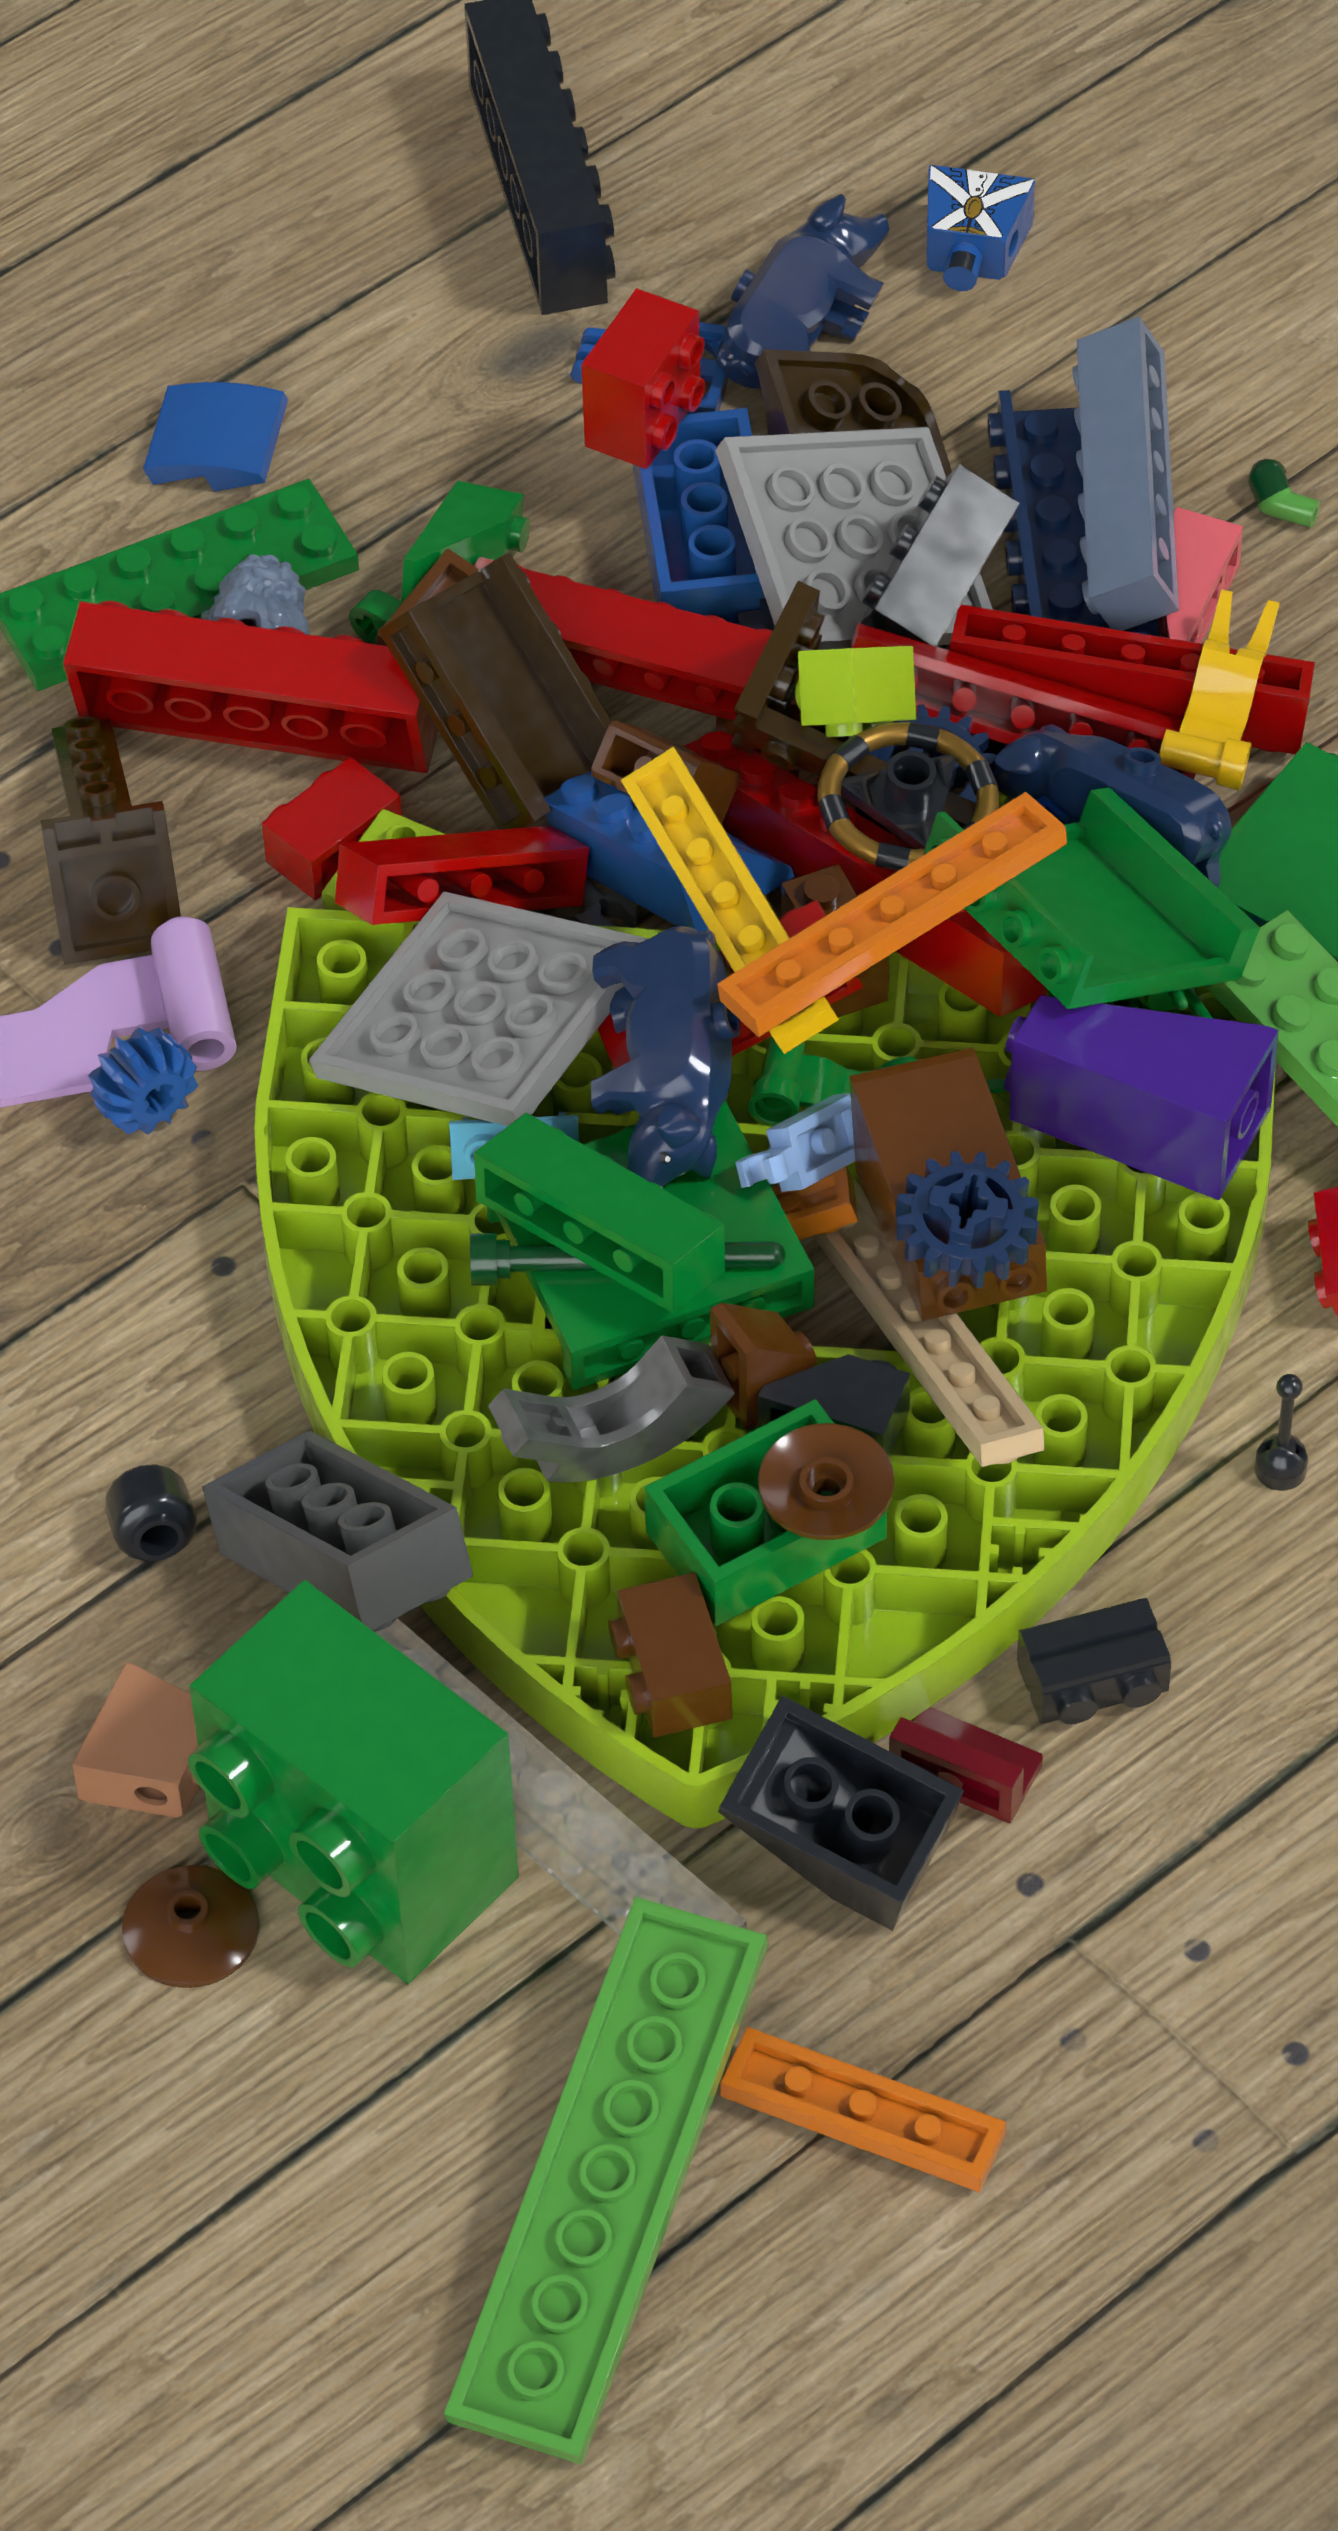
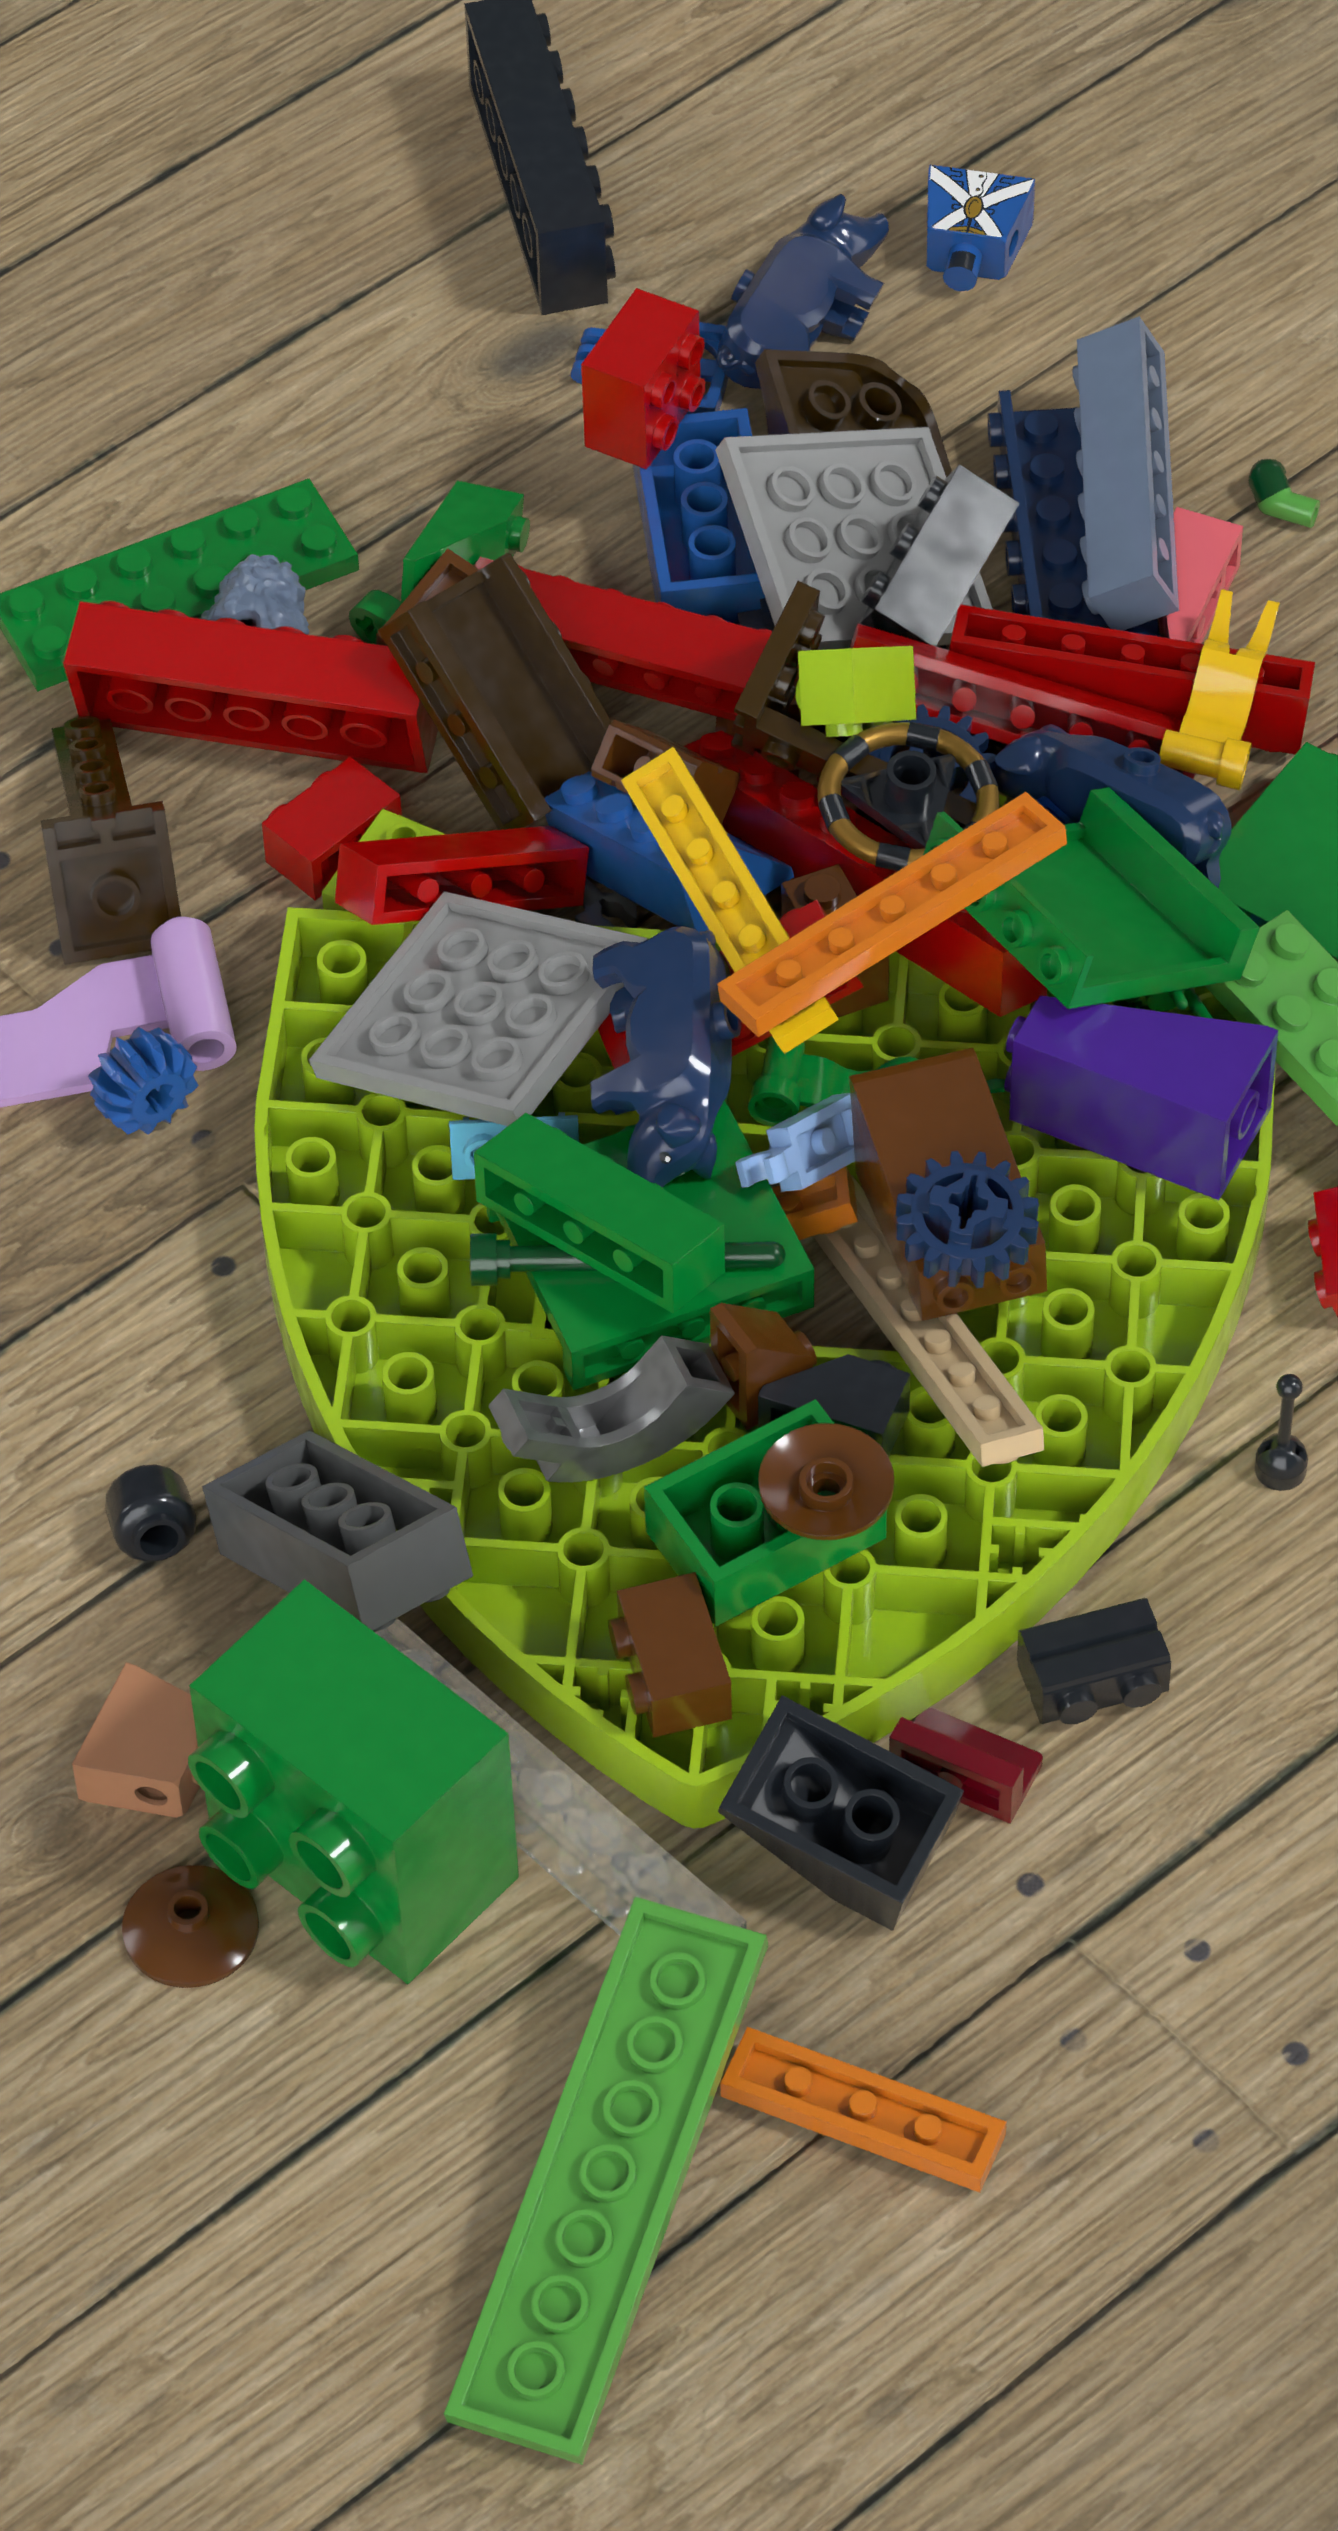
(216, 433): blue slope -> none

